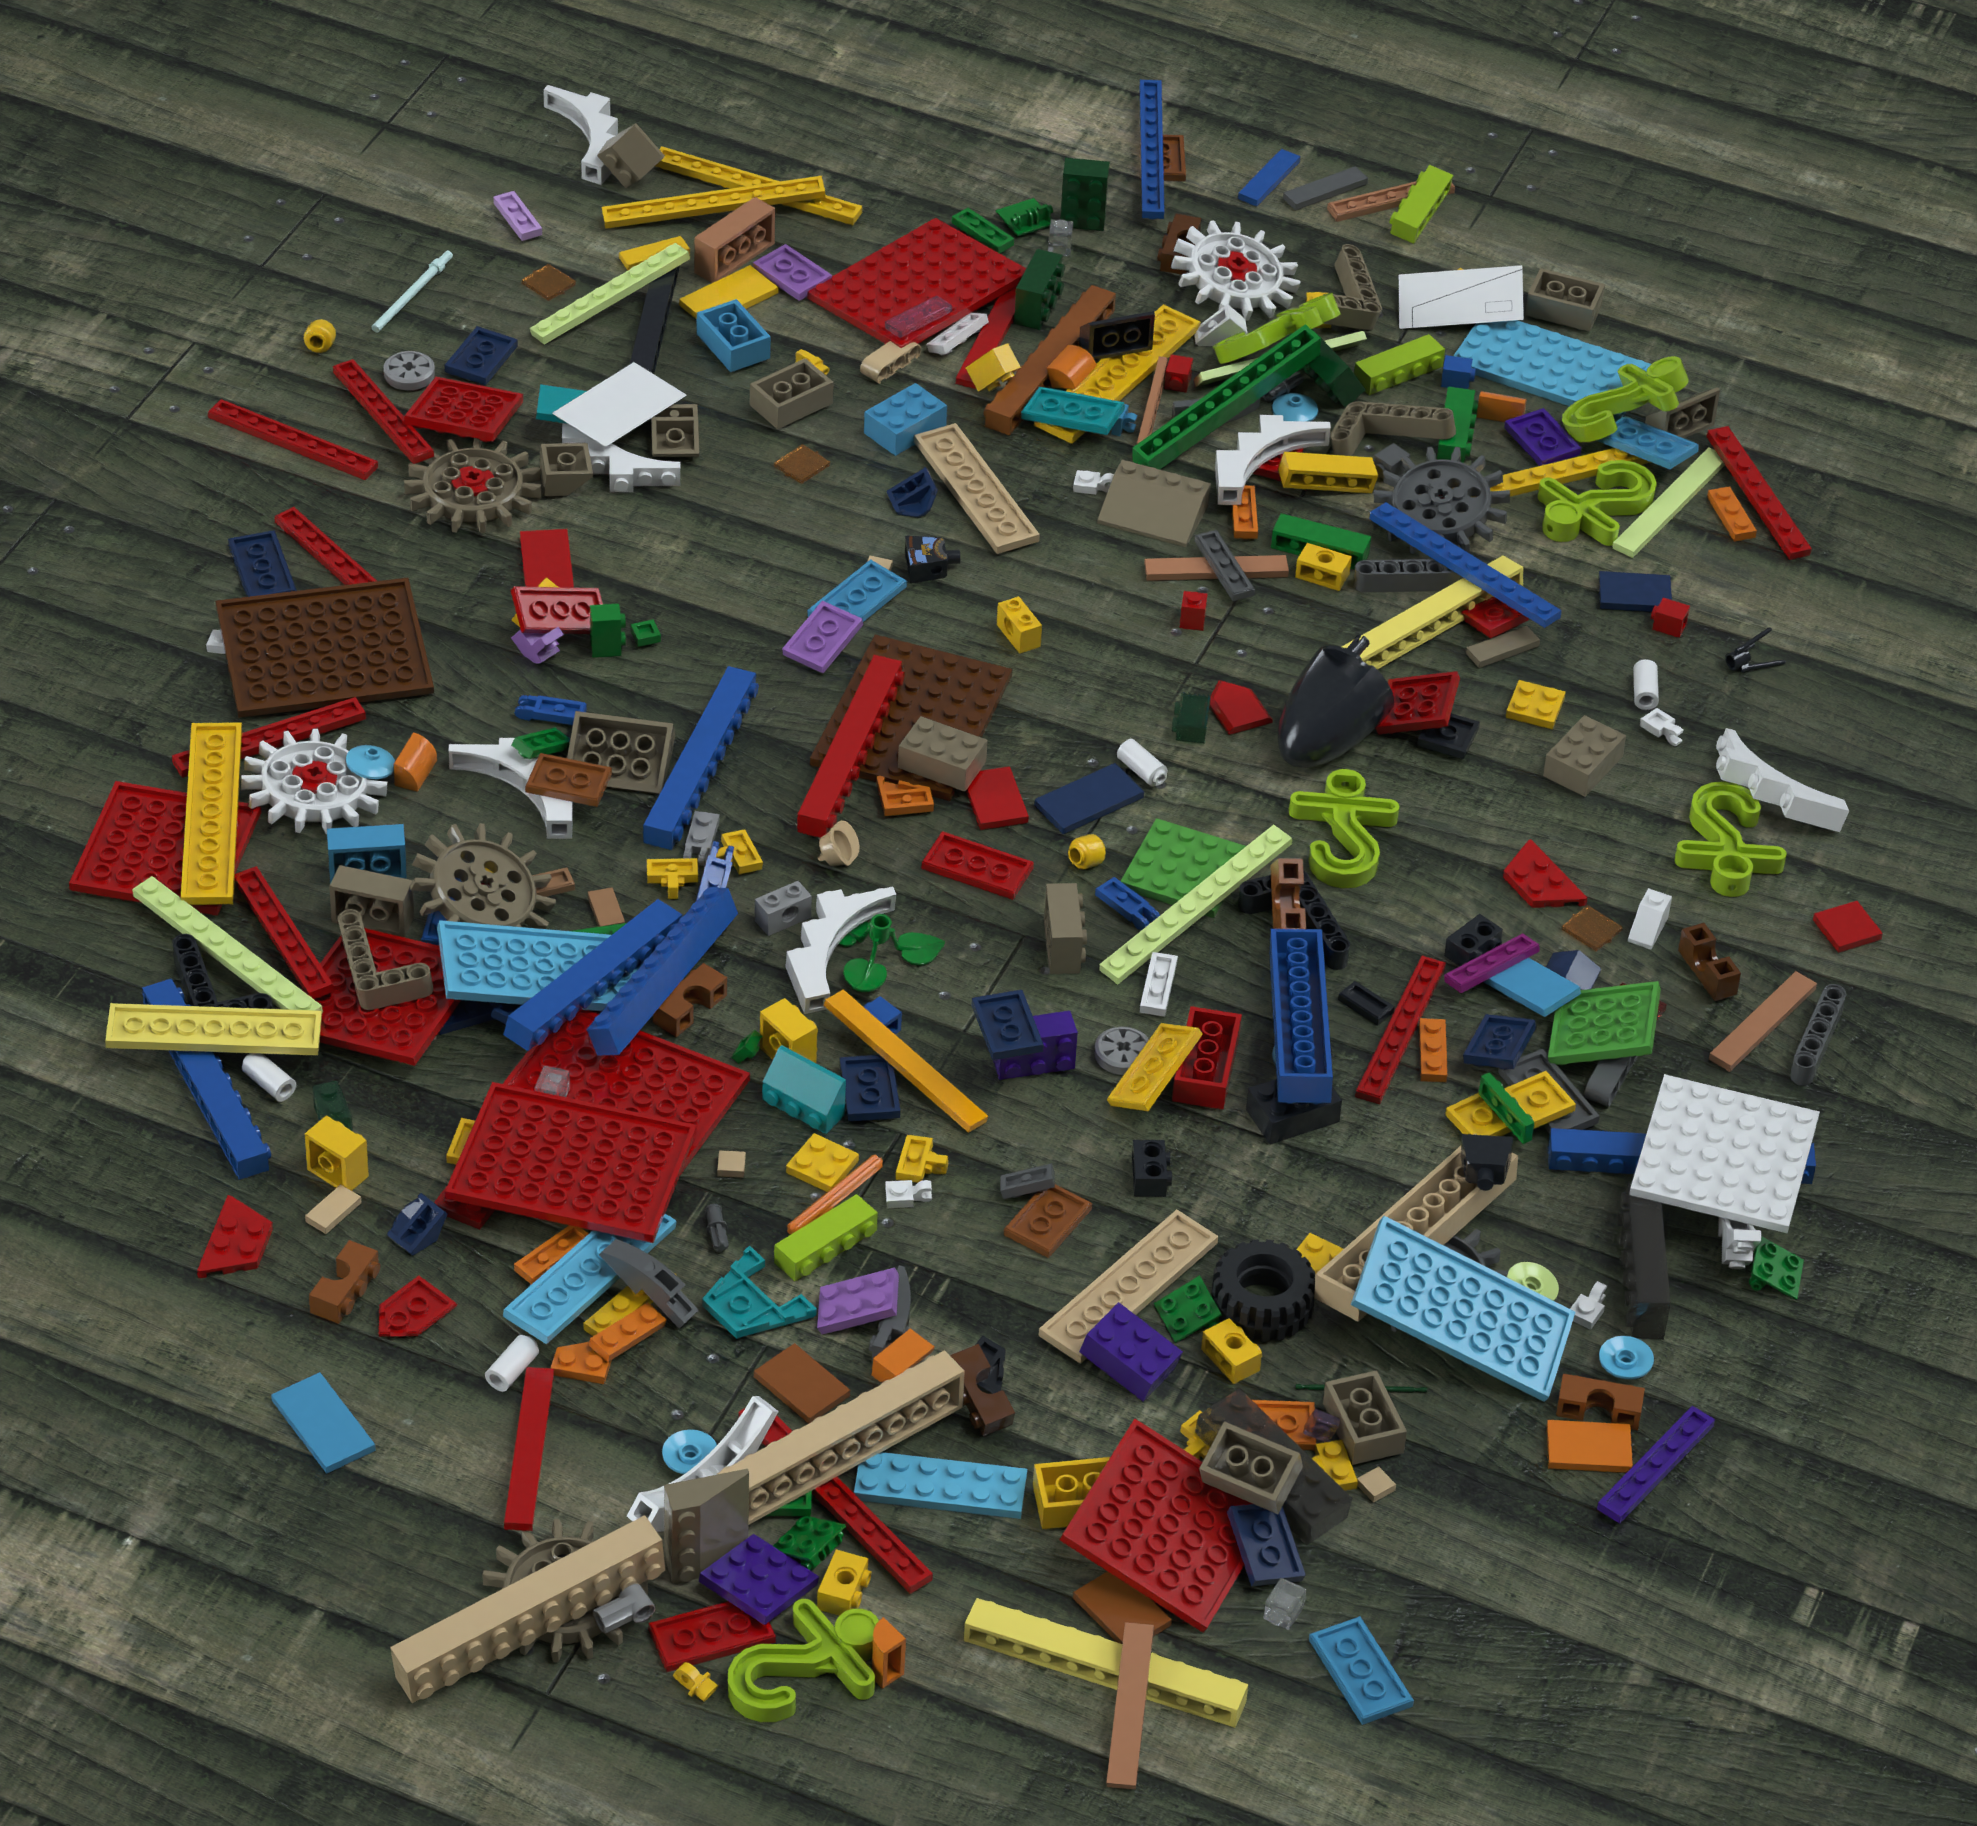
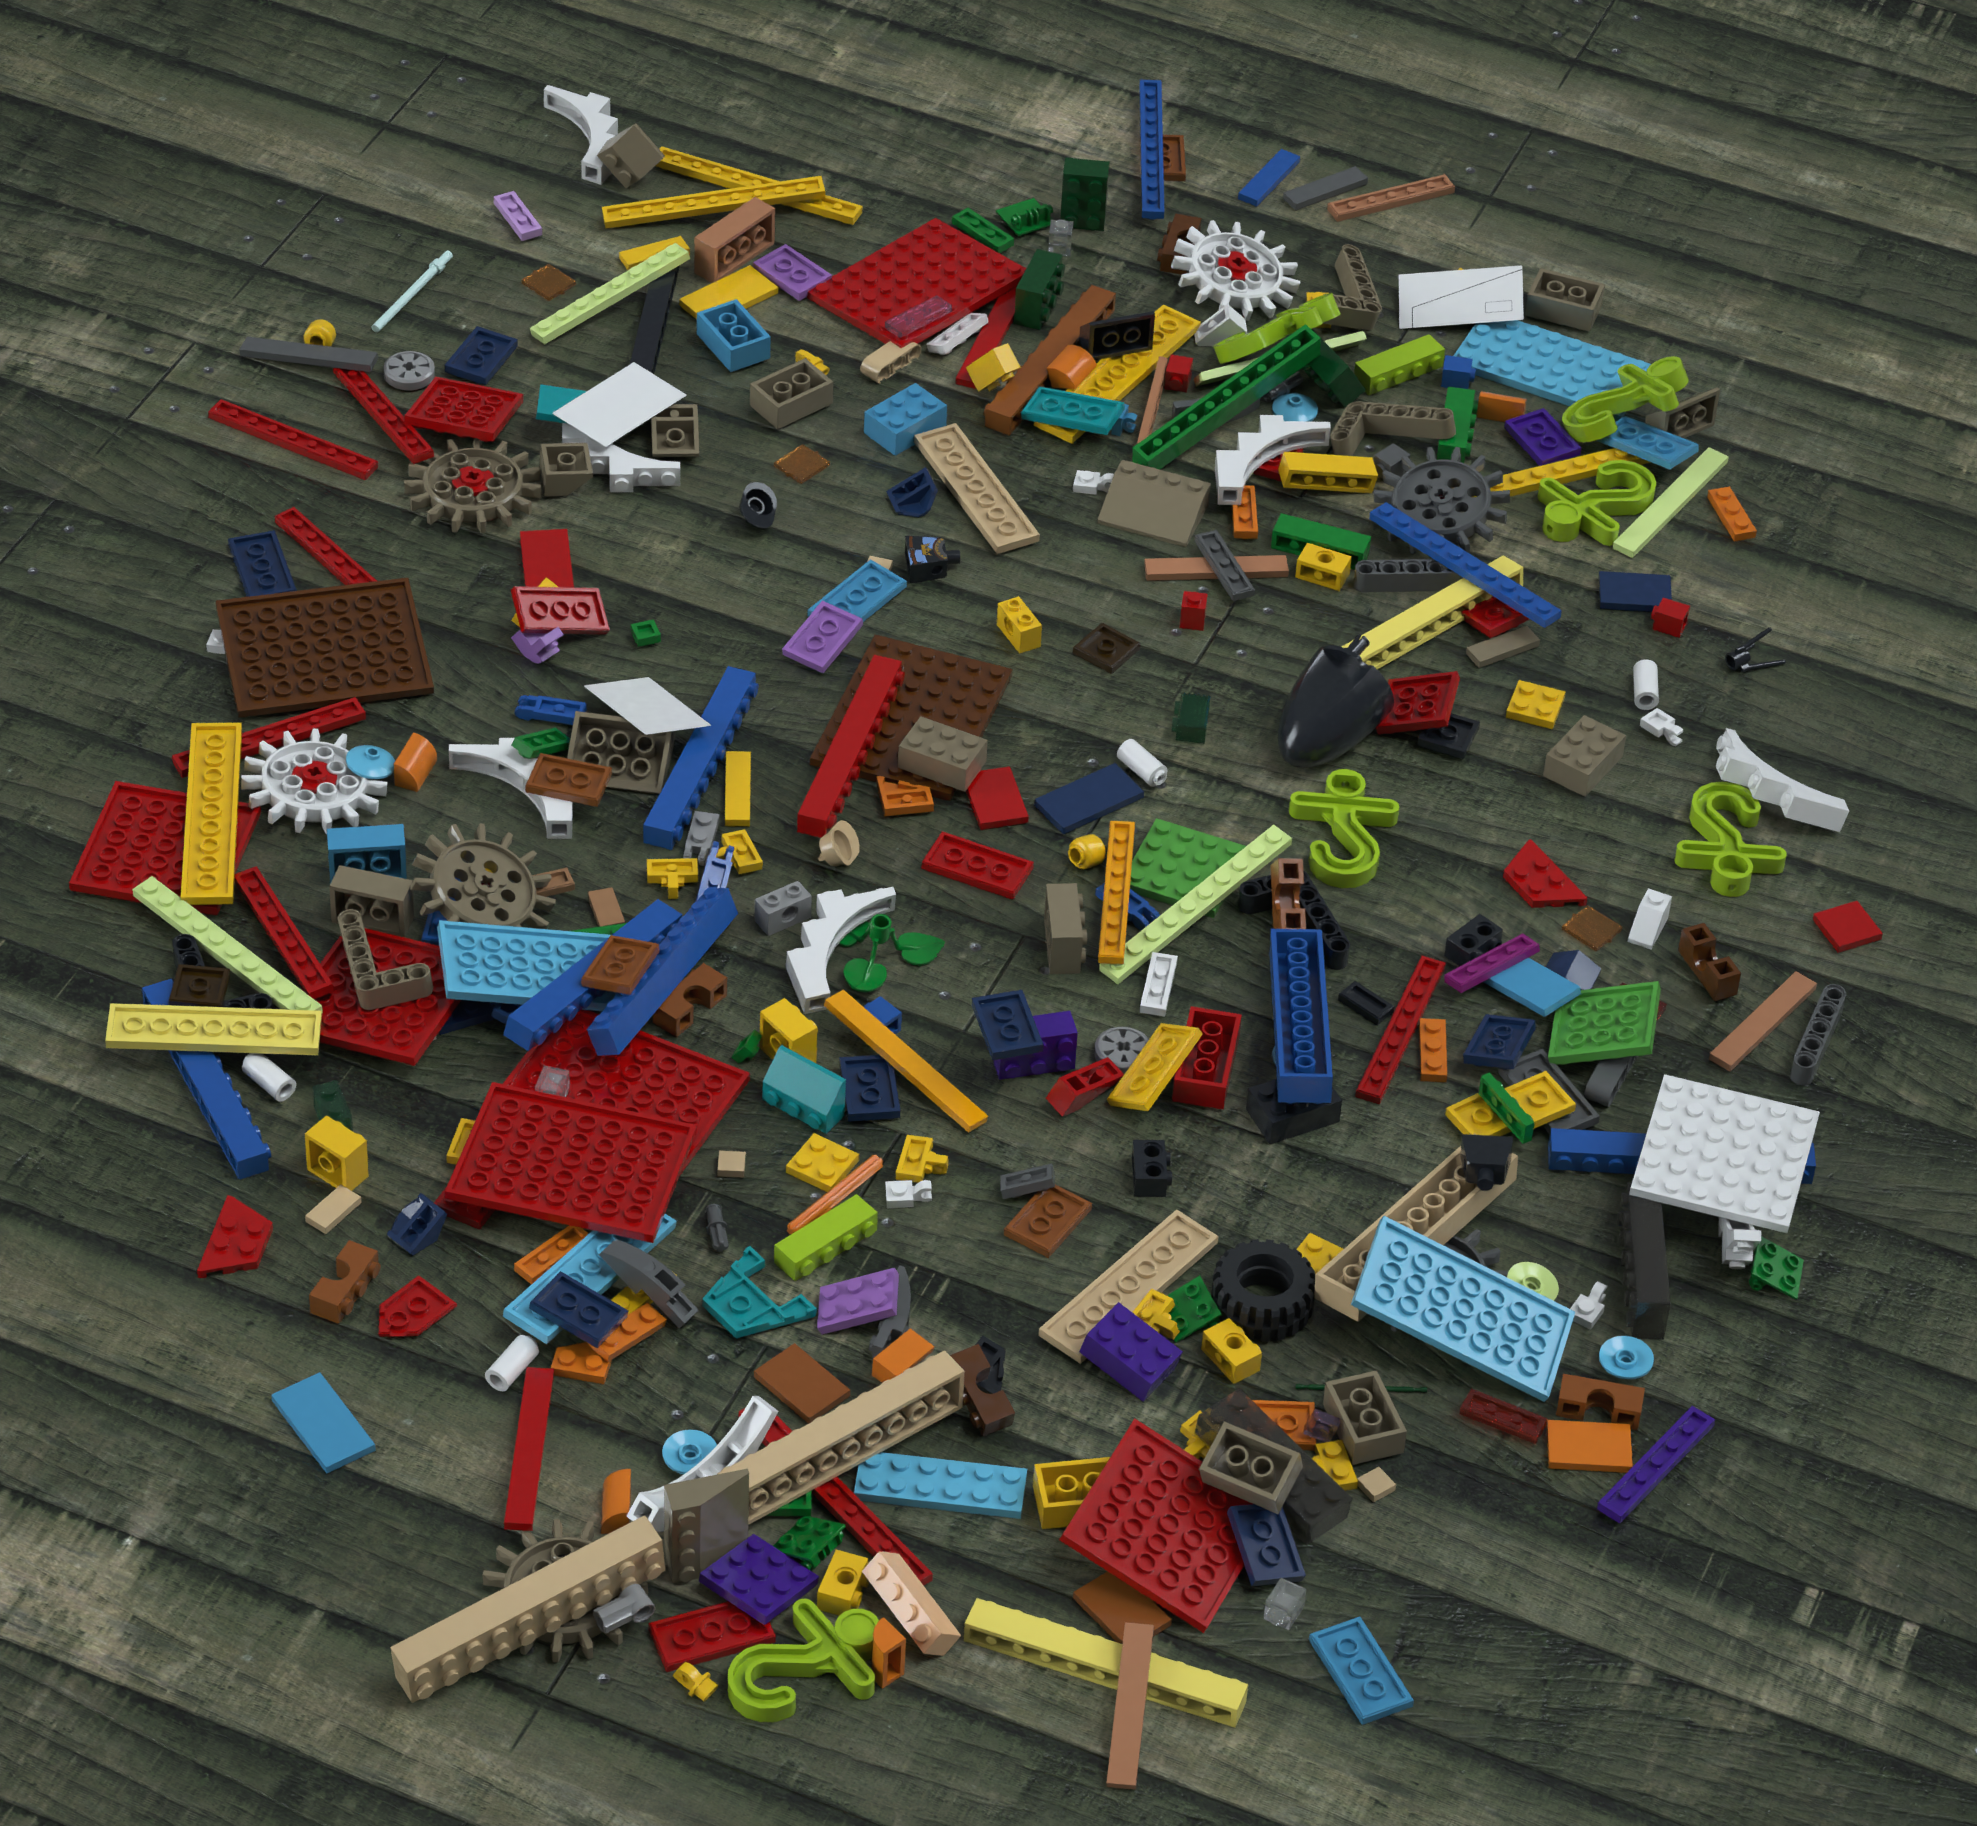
(199, 986): none -> dark brown tile
(308, 354): none -> dark grey tile
(578, 1309): none -> dark blue tile
(606, 631): green brick -> none
(616, 1501): none -> orange brick
(620, 965): none -> dark orange tile
(647, 705): none -> white sticker
(737, 788): none -> yellow tile
(758, 505): none -> black piece
(911, 1603): none -> light nougat brick
(1083, 1085): none -> red slope
(1106, 648): none -> dark brown tile
(1116, 892): none -> light orange tile
(1154, 1312): none -> yellow hinge
(1237, 708): red tile -> none
(1420, 204): lime brick -> none
(1503, 1416): none -> clear red plate
(1759, 493): red plate -> none

